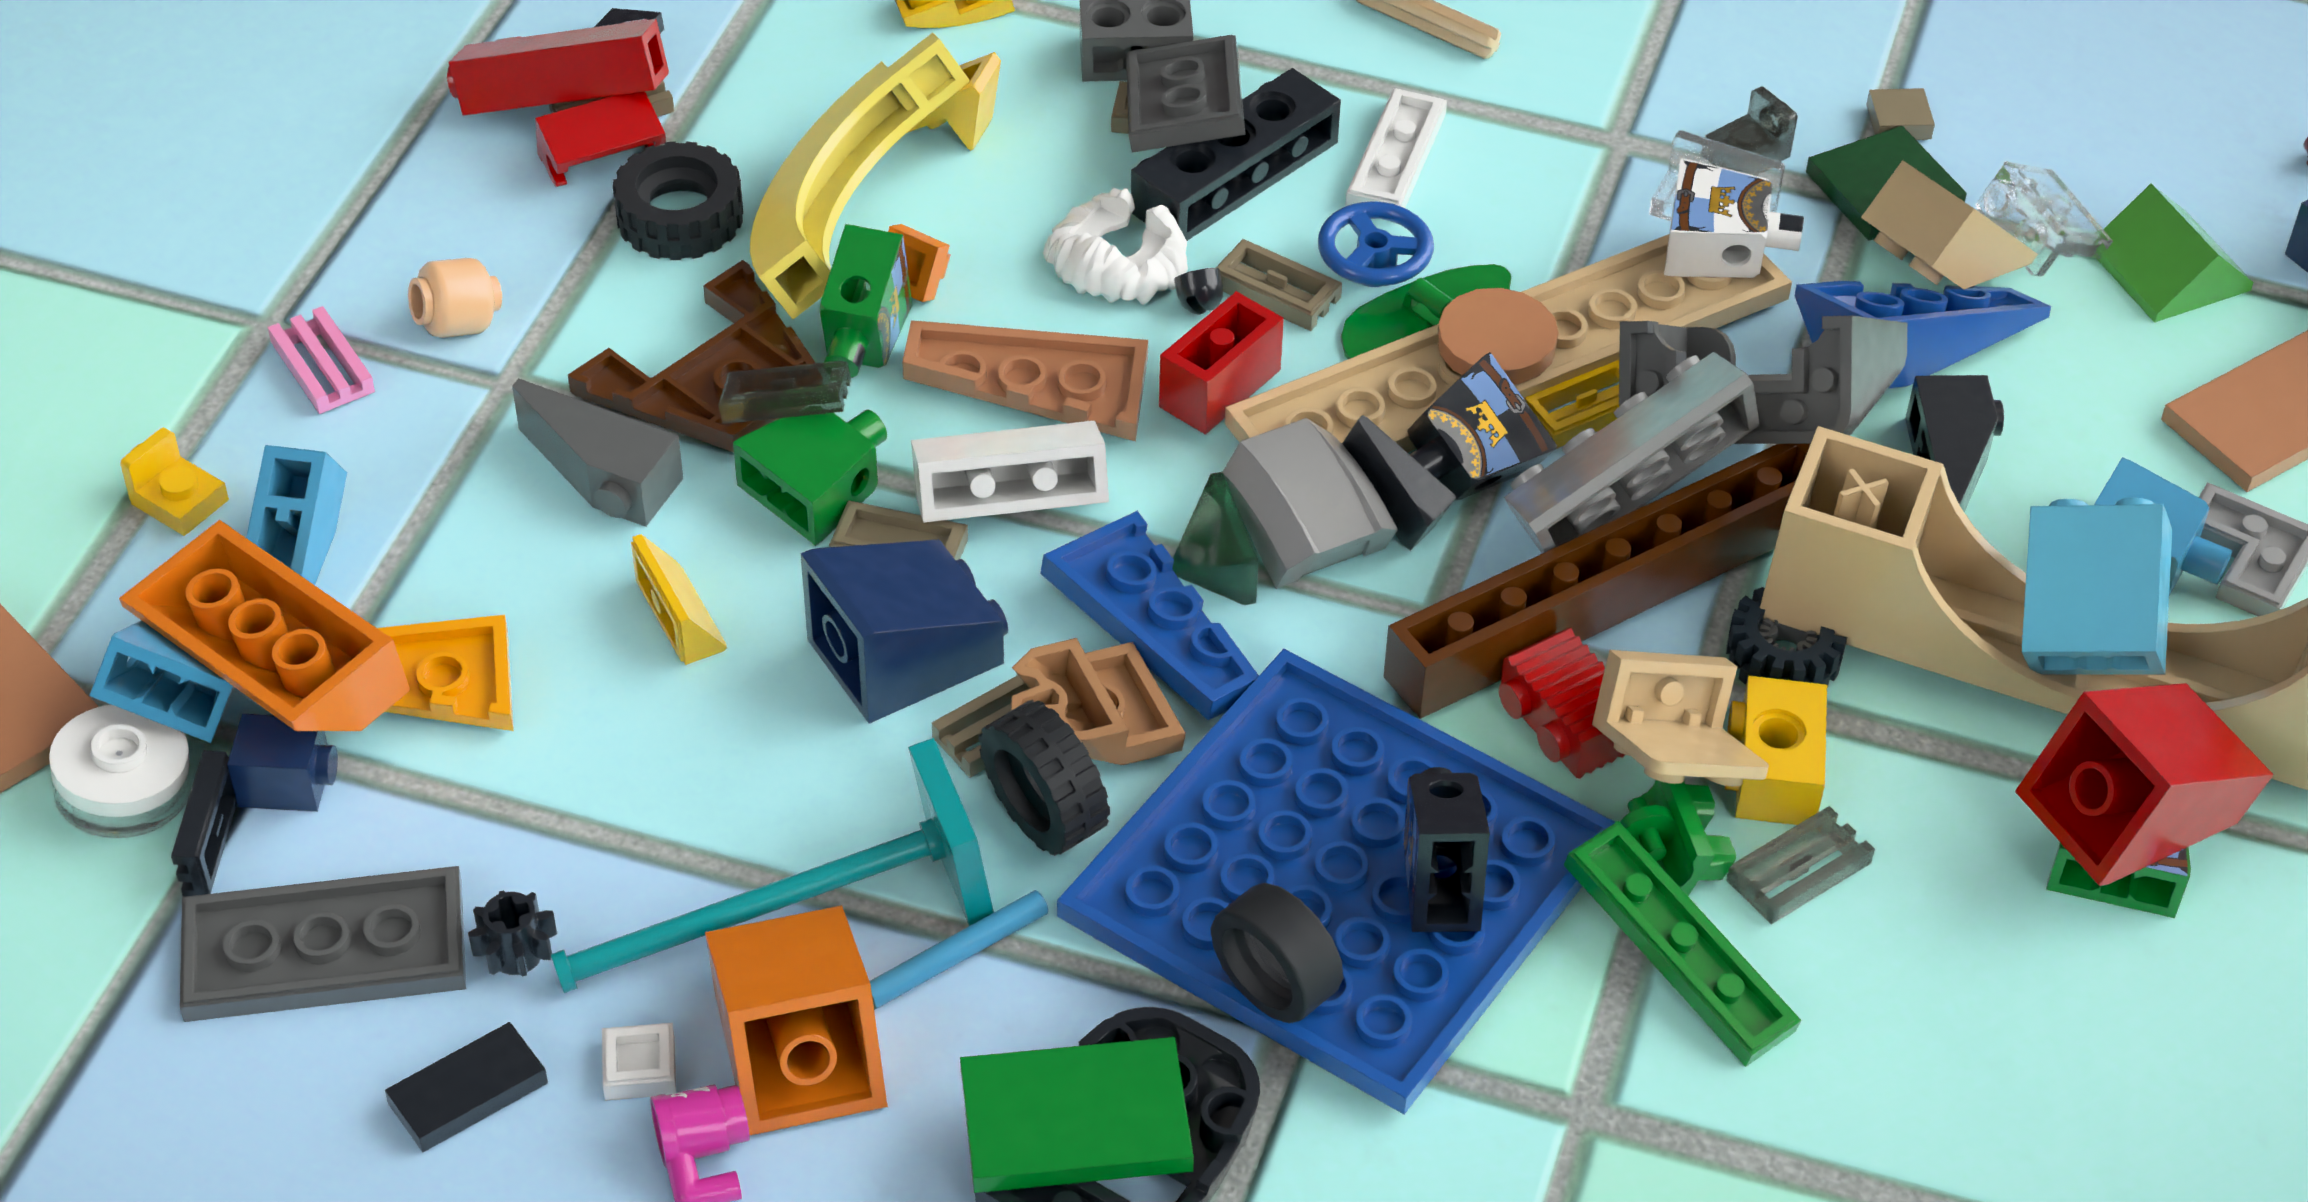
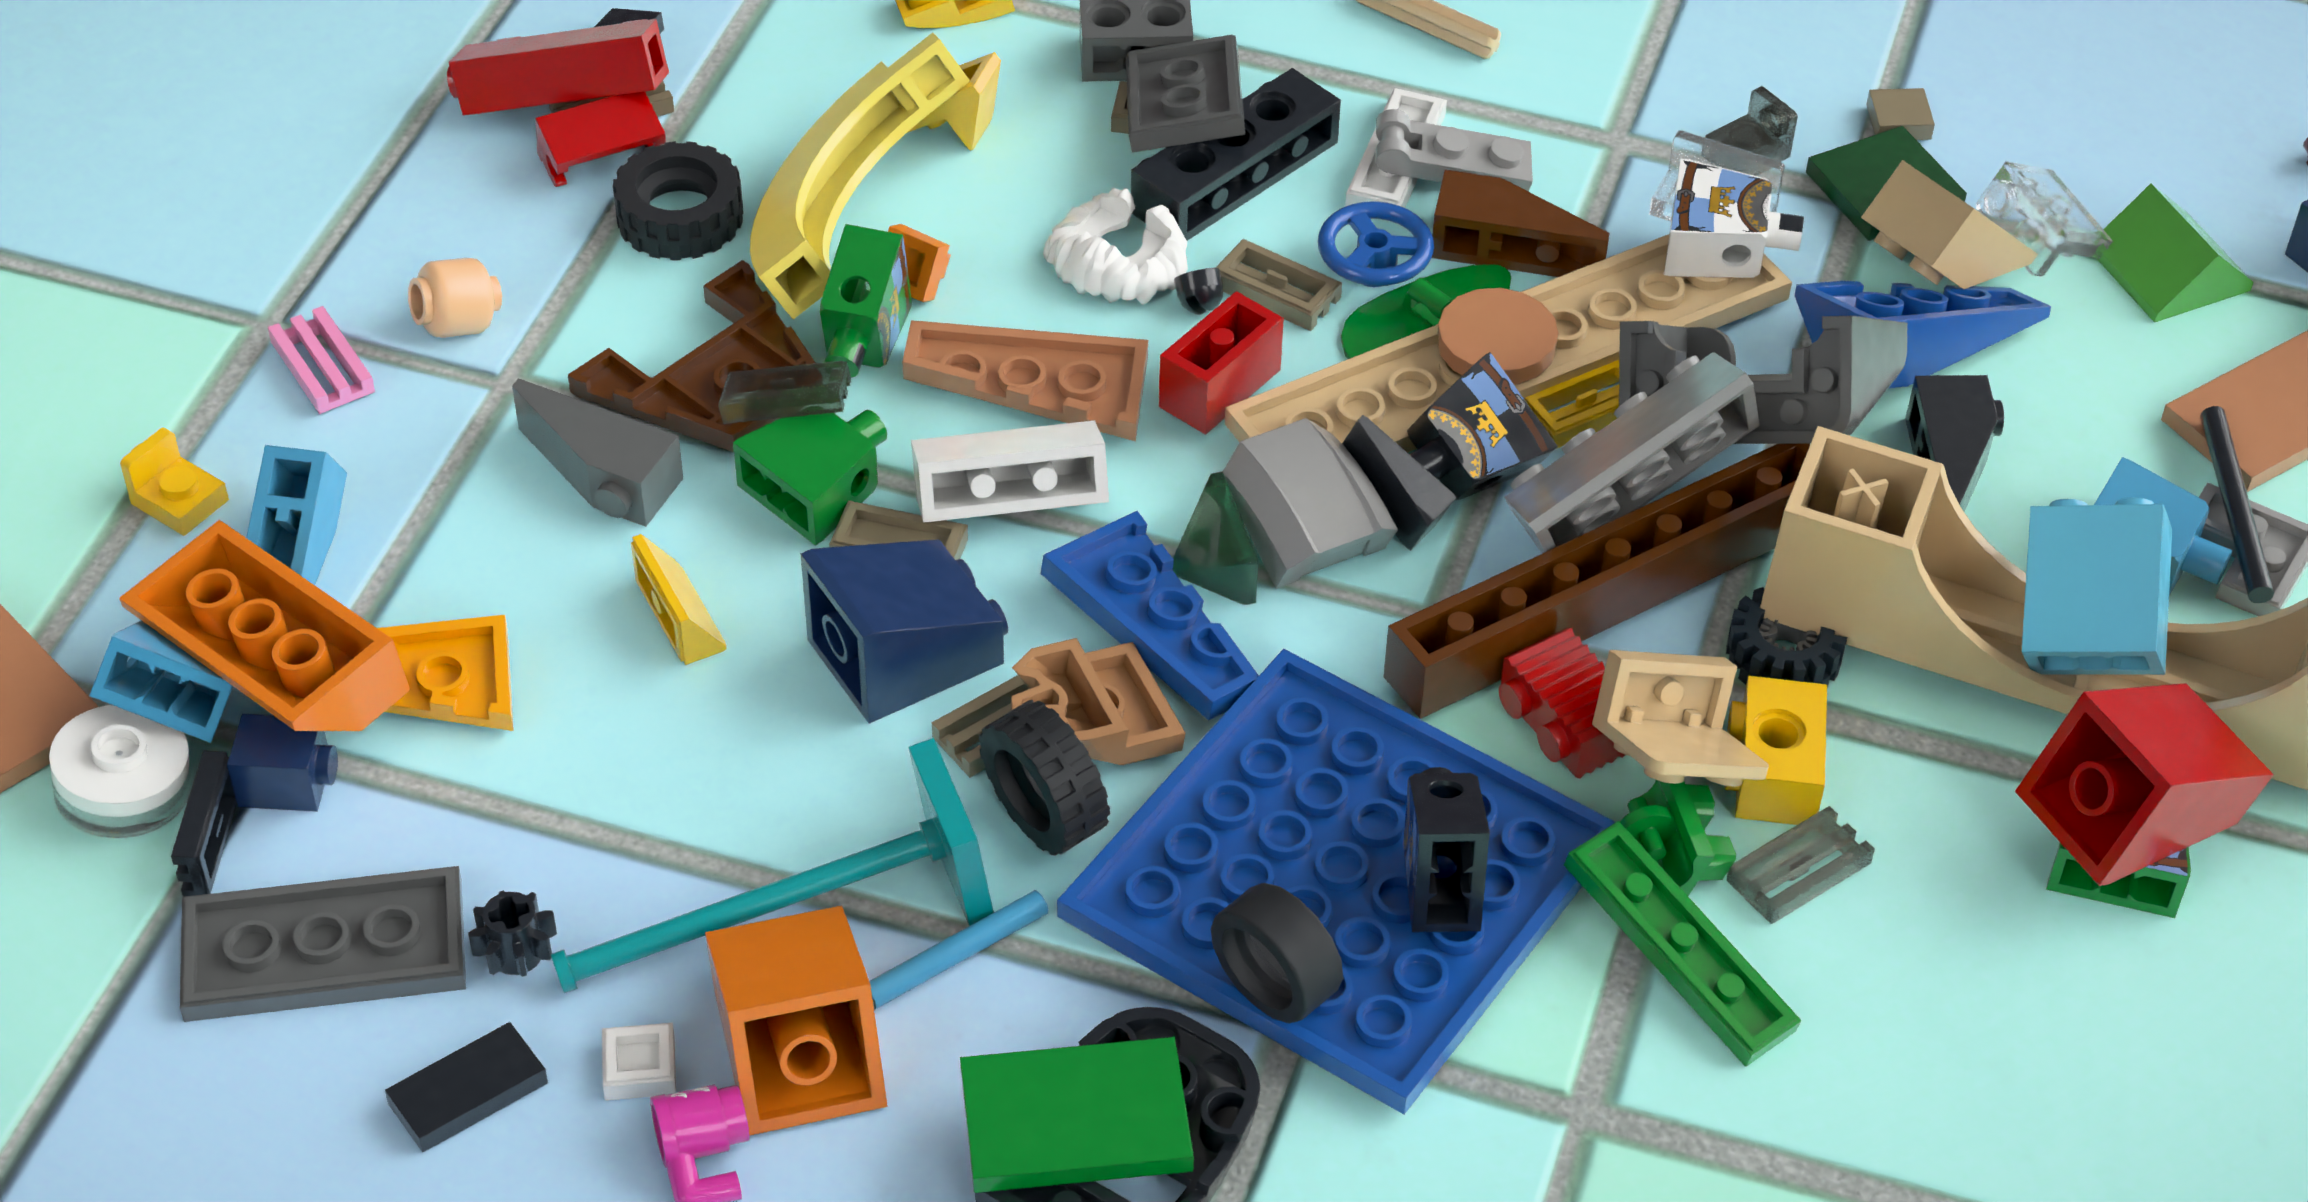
(1430, 149): none -> light grey plate
(1505, 225): none -> reddish brown slope
(2237, 505): none -> black bar

